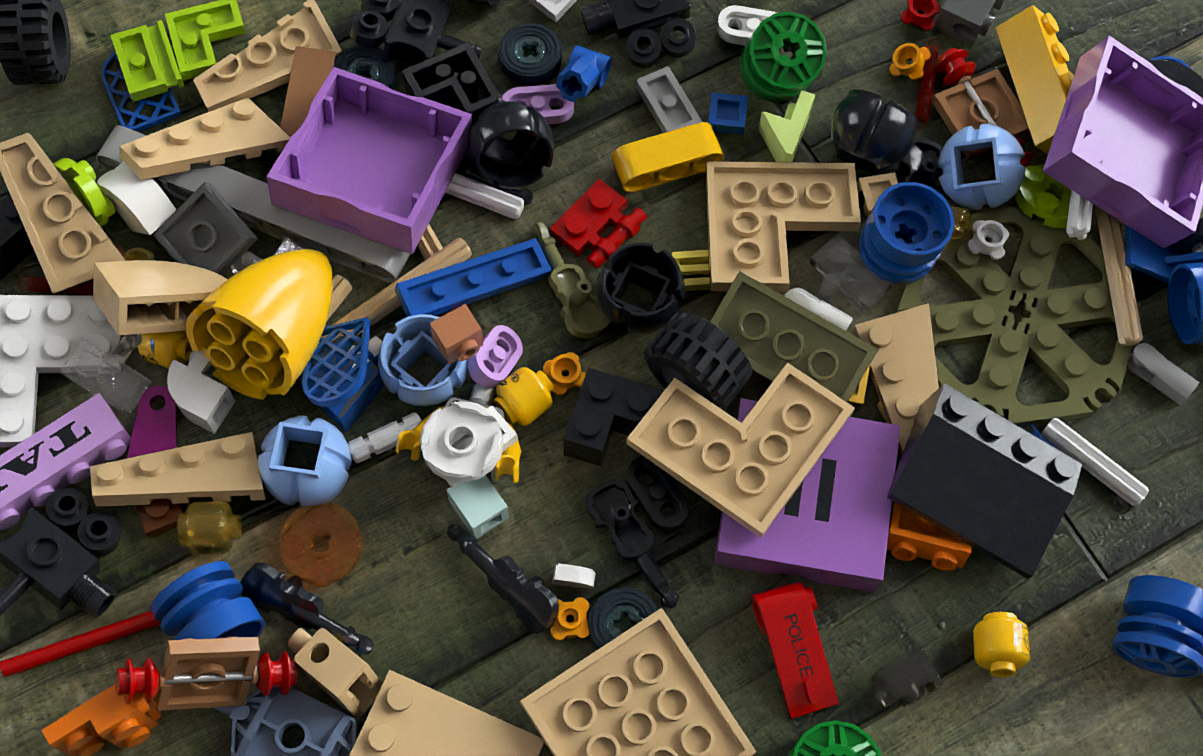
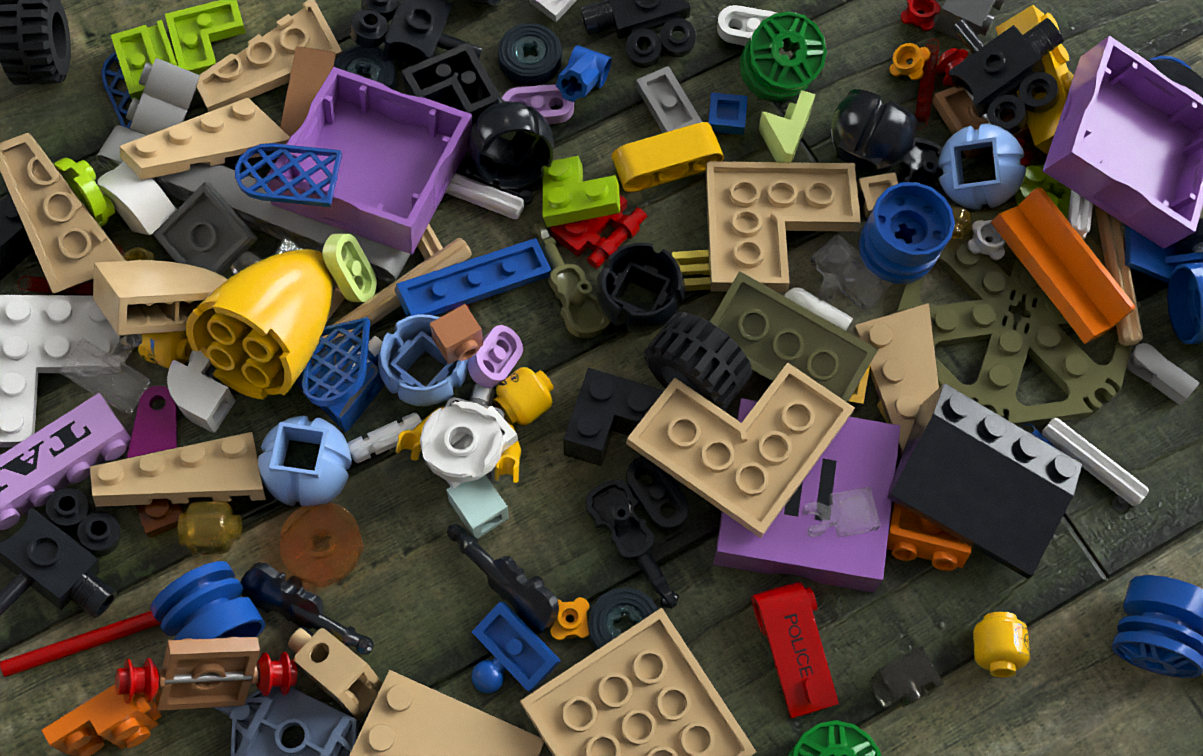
(164, 98): none -> light grey brick
(285, 149): none -> blue window
(349, 267): none -> yellowish green plate
(514, 649): none -> blue plate
(564, 362): light orange plate -> none
(572, 199): none -> lime plate
(573, 576): white tile -> none
(849, 512): none -> clear plate
(1003, 68): none -> black piece
(1063, 266): none -> orange panel

